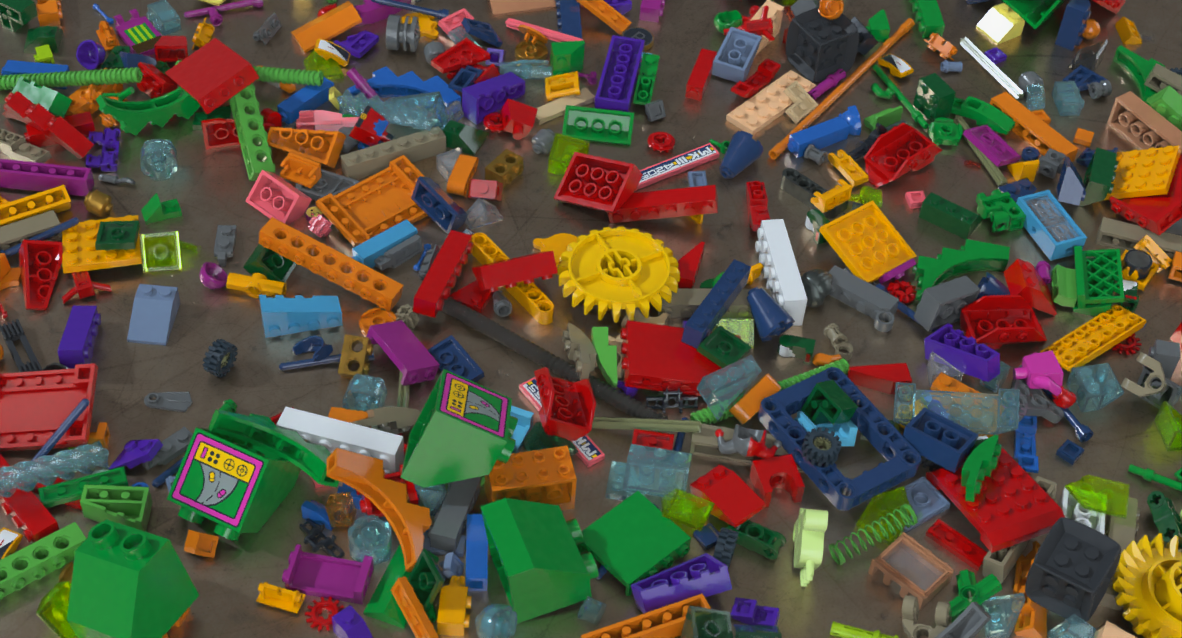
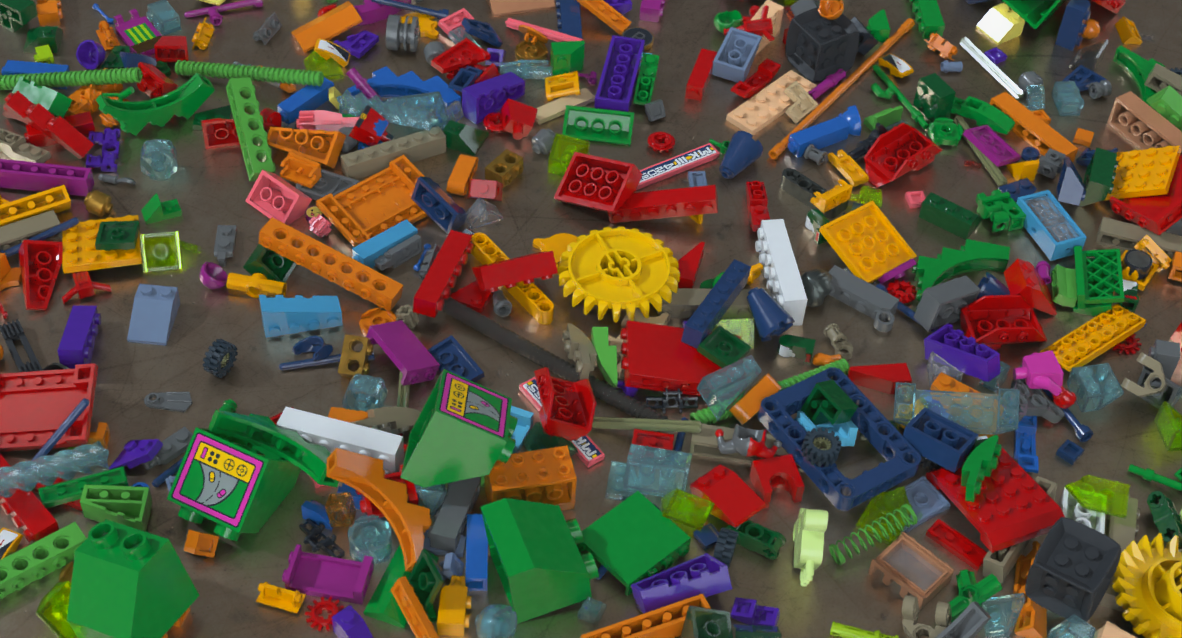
(213, 74): red panel -> none
(447, 161): clear slope -> none

